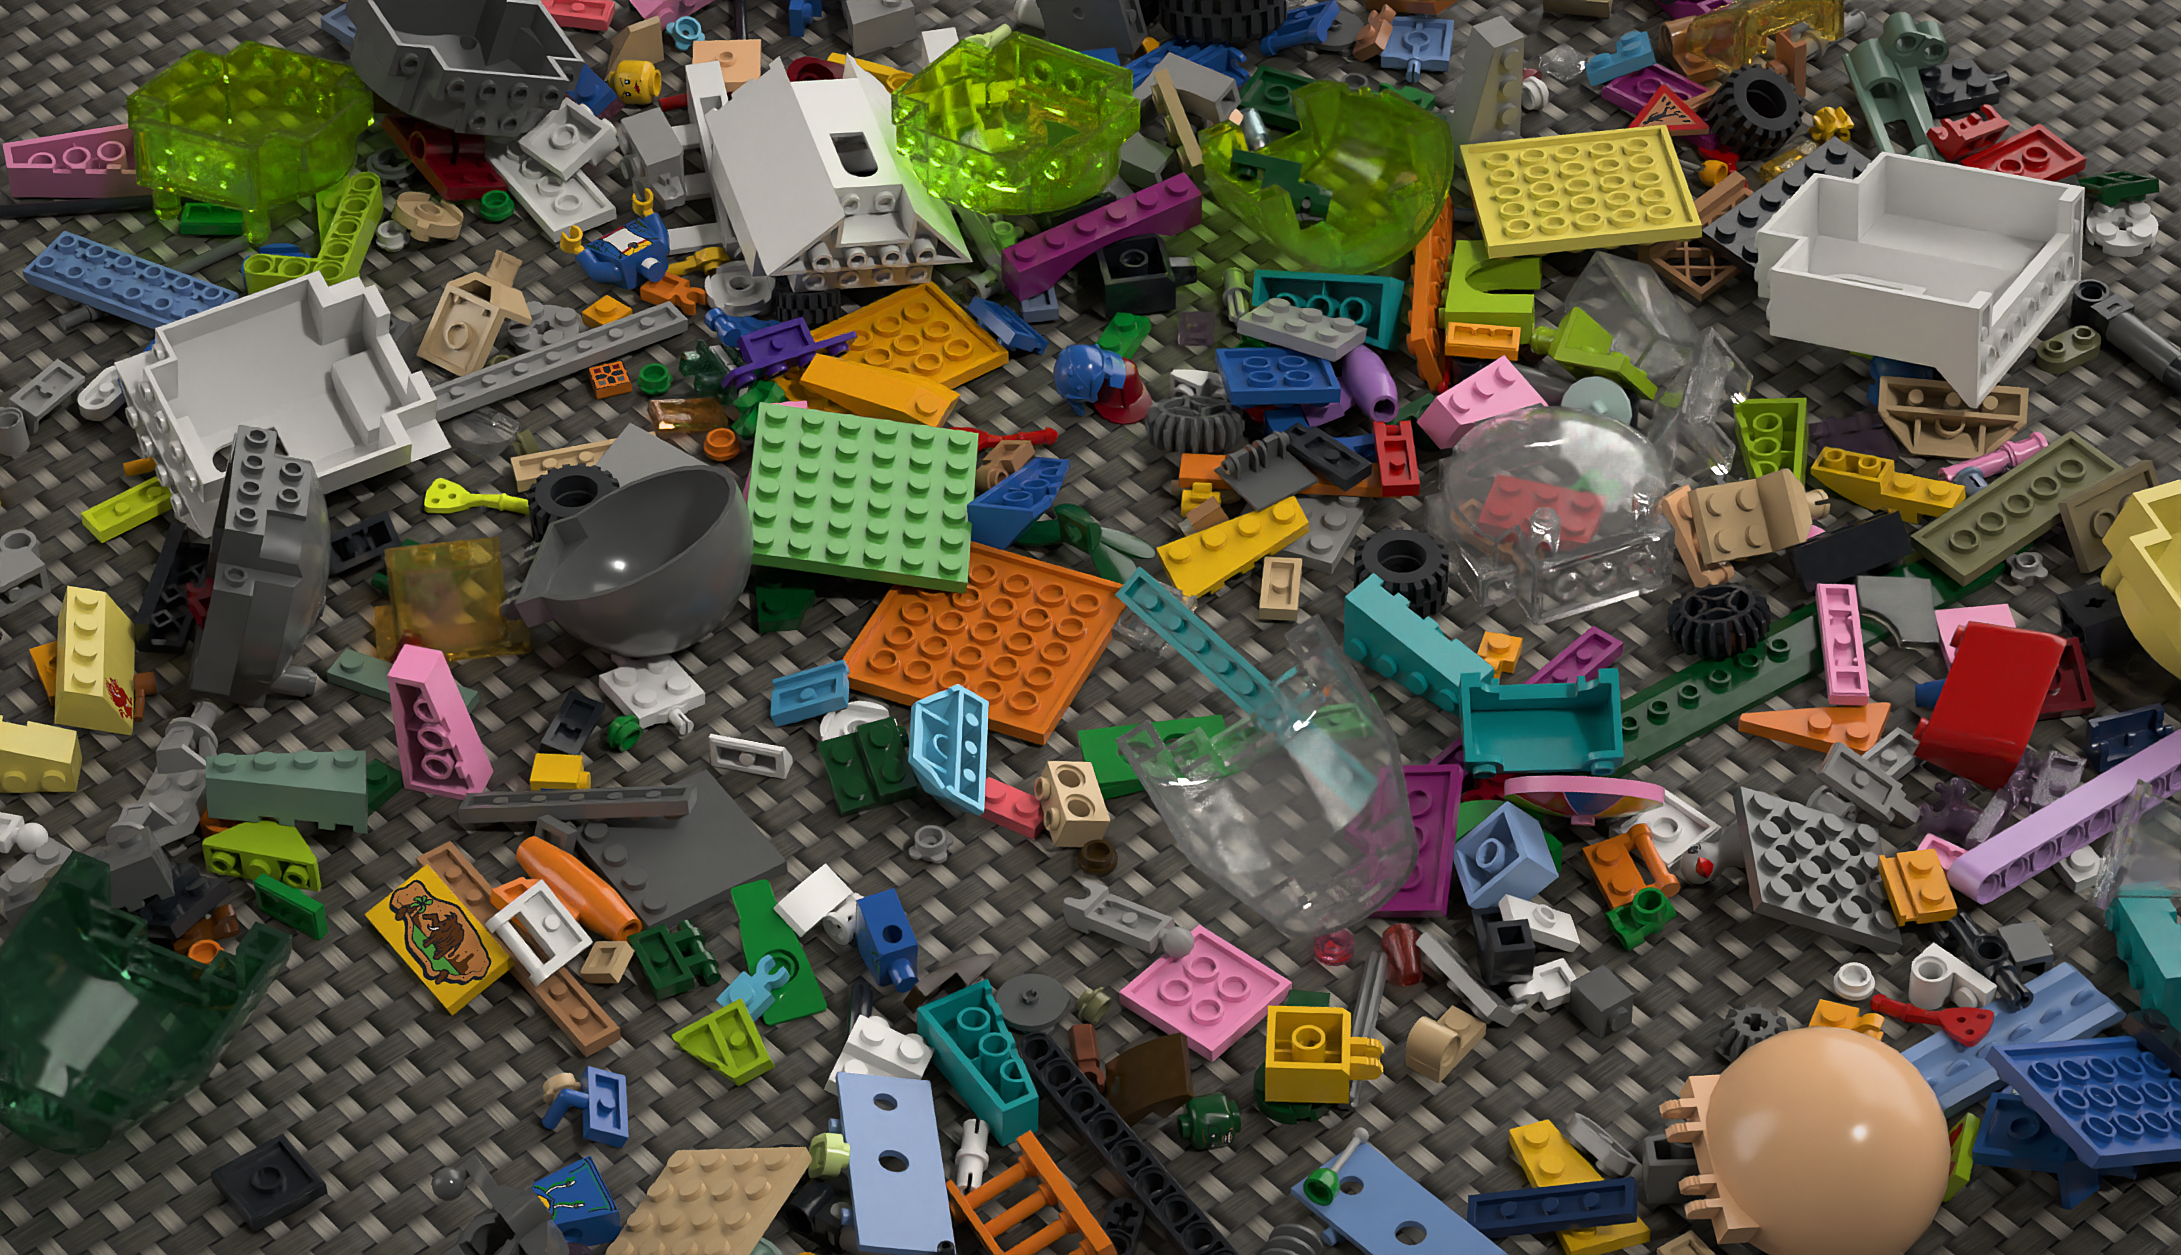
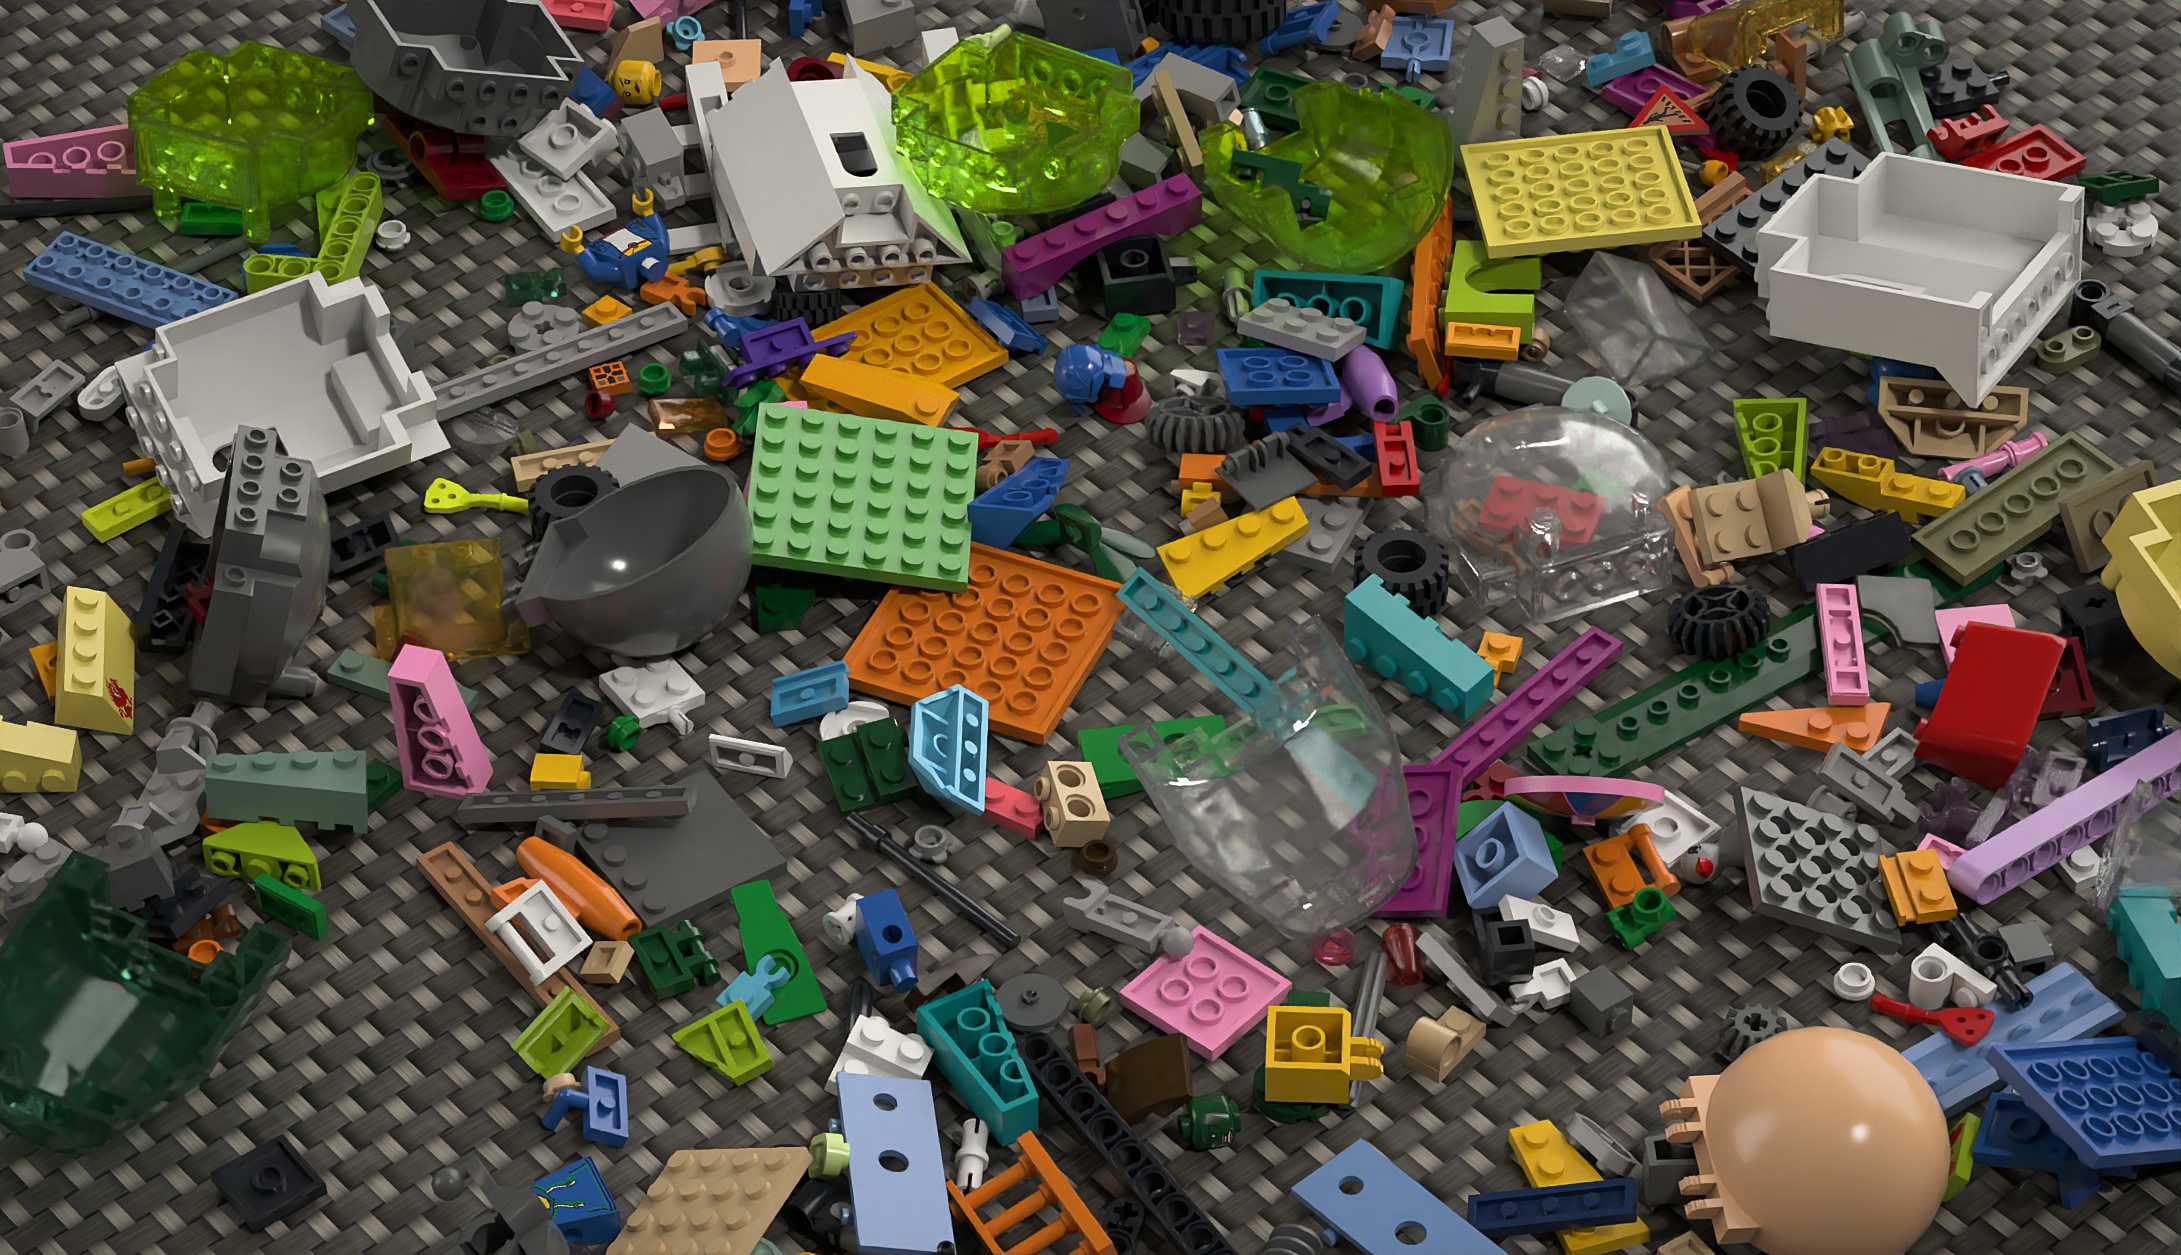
(143, 685): dark orange hand -> none
(426, 217): tan plate -> none
(439, 939): tile -> none
(472, 316): tan plate -> none
(530, 286): none -> clear green plate
(561, 1034): none -> lime hinge
(599, 404): none -> dark red hinge
(812, 900): white slope -> none
(881, 841): none -> black bar
(1280, 588): tan plate -> none
(1323, 1183): green hinge -> none
(1483, 395): bright pink wedge -> none
(1541, 726): teal windscreen -> none
(1582, 350): lime plate -> none
(1686, 413): clear windscreen -> none
(1844, 1016): light orange plate -> none

